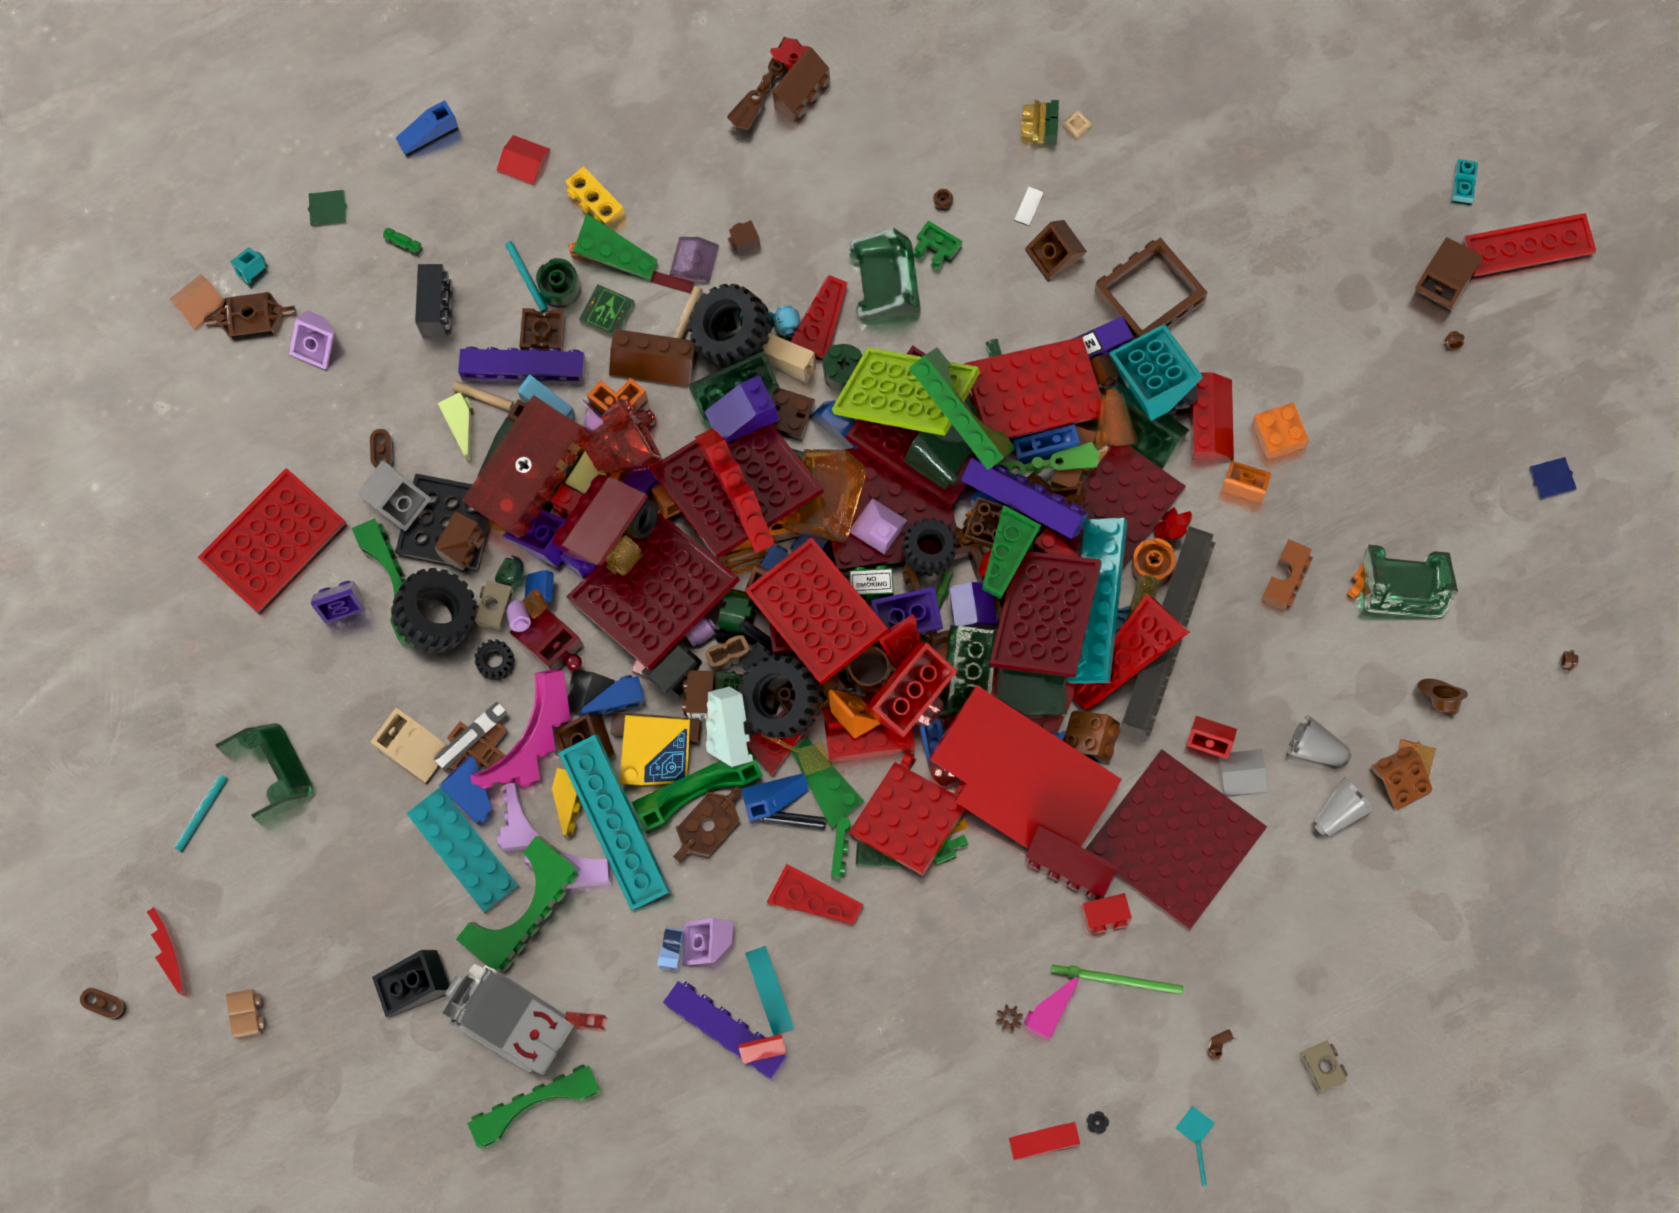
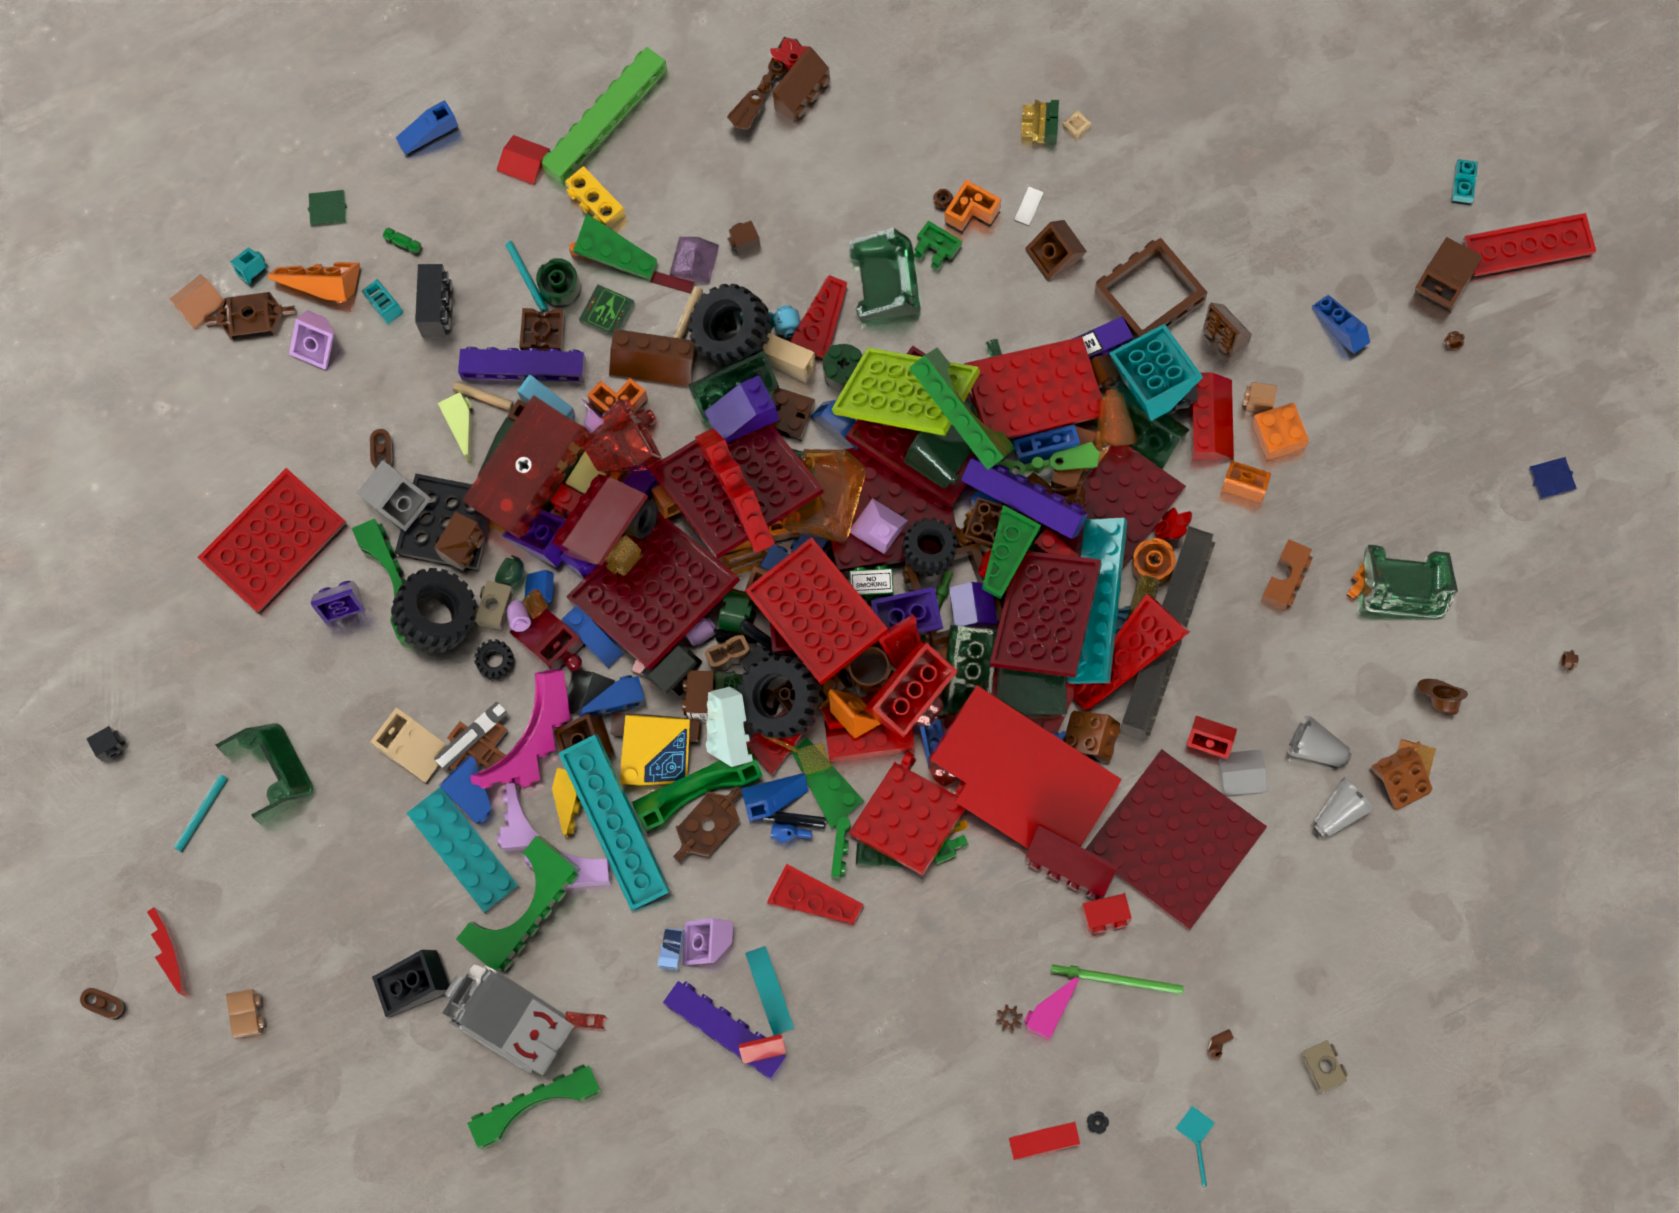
(106, 743): none -> black brick
(328, 283): none -> orange wedge
(391, 309): none -> teal slope
(592, 636): none -> blue slope
(604, 115): none -> bright green brick
(786, 832): none -> blue piece
(972, 201): none -> orange brick
(1225, 329): none -> reddish brown slope
(1259, 397): none -> medium nougat brick
(1342, 323): none -> blue slope

